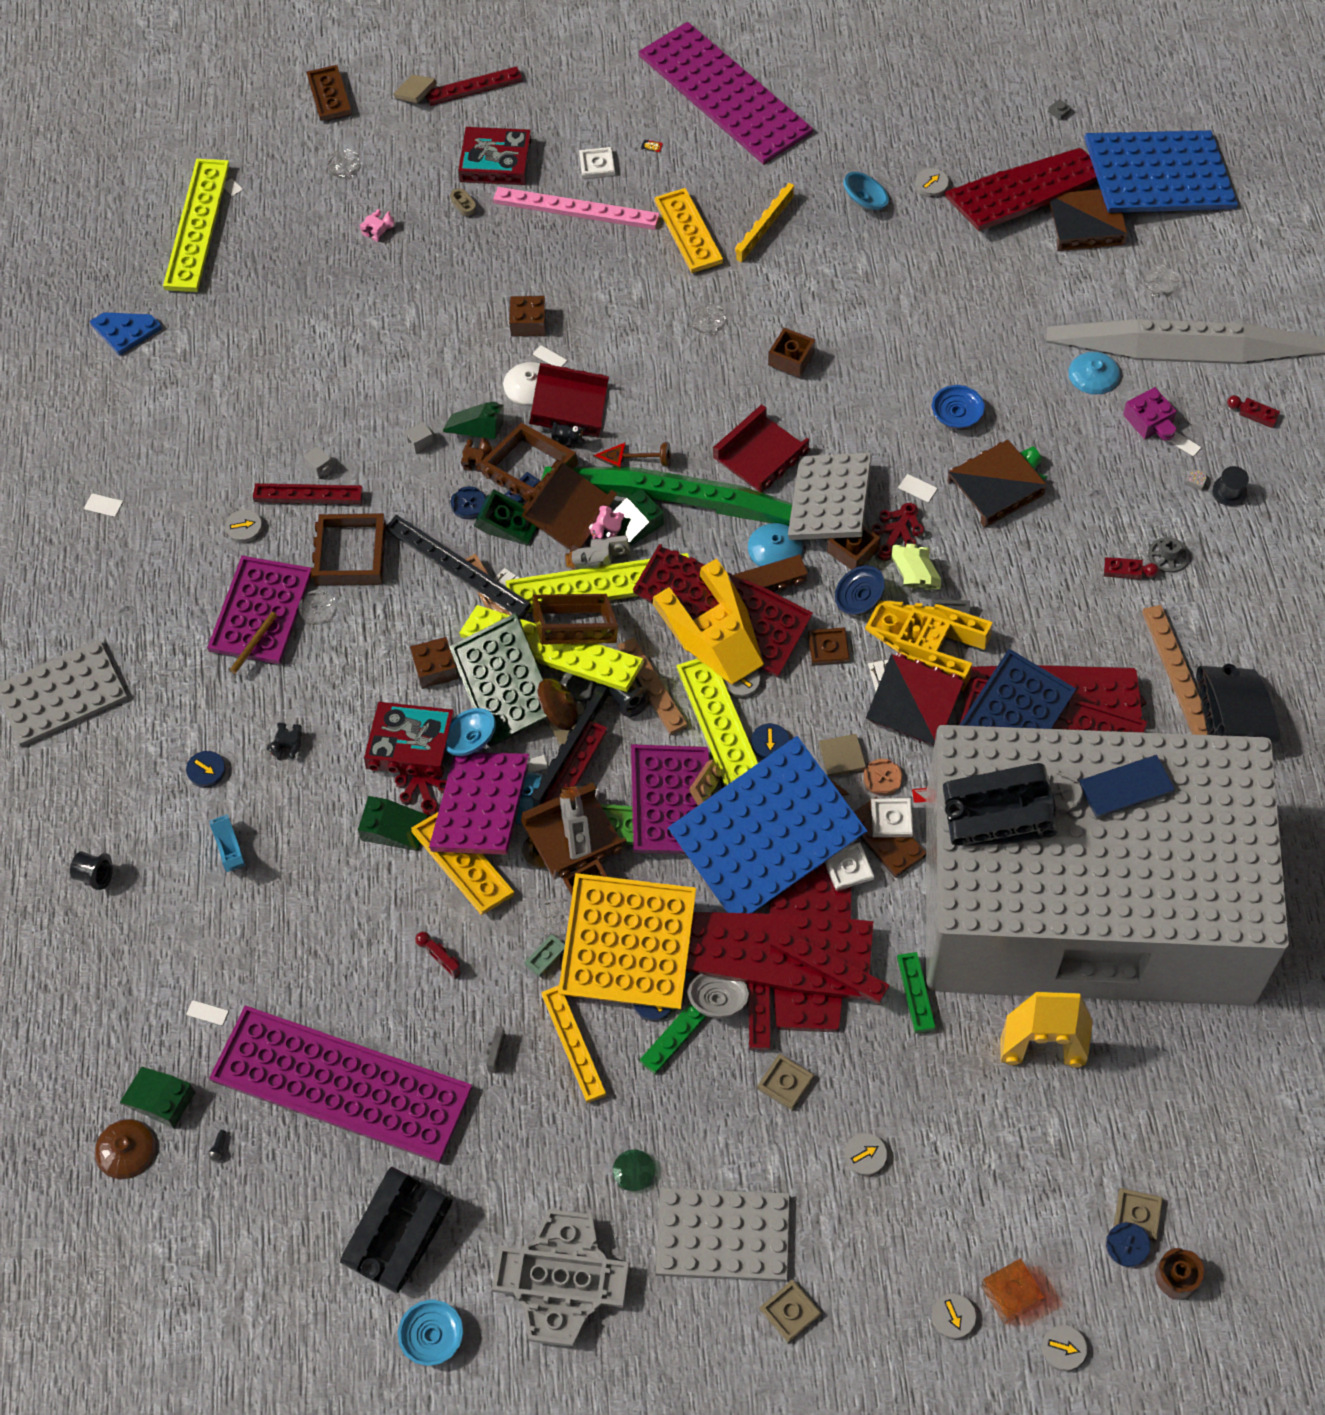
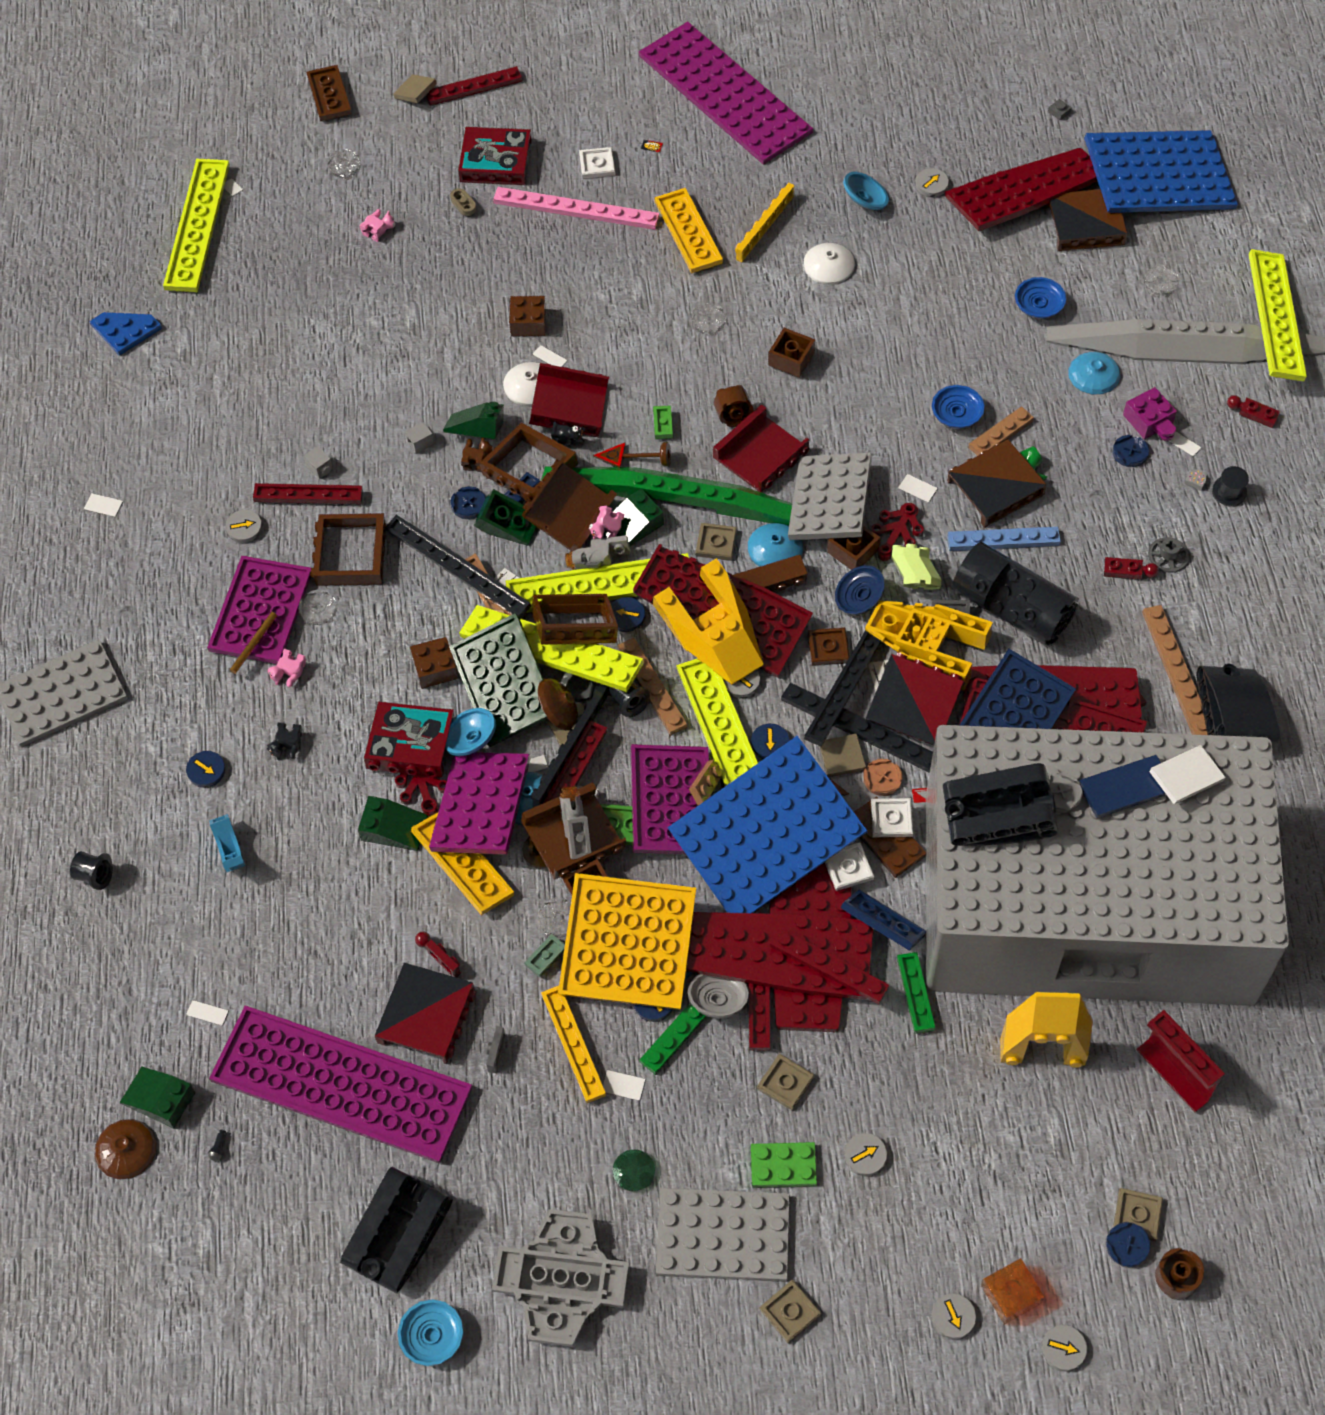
(288, 666): none -> bright pink animal
(426, 1011): none -> panel
(623, 1085): none -> white sticker
(628, 613): none -> dark blue tile
(662, 422): none -> bright green plate
(716, 541): none -> dark tan tile
(732, 405): none -> reddish brown brick
(783, 1165): none -> bright green plate
(829, 263): none -> white dish
(842, 689): none -> black plate
(865, 729): none -> black plate
(884, 919): none -> dark blue tile
(1002, 431): none -> medium nougat plate
(1004, 538): none -> medium blue plate
(1015, 594): none -> black cylinder
(1040, 297): none -> blue hat
(1130, 451): none -> dark blue tile
(1180, 1062): none -> dark red panel
(1187, 774): none -> white tile
(1277, 315): none -> neon yellow plate

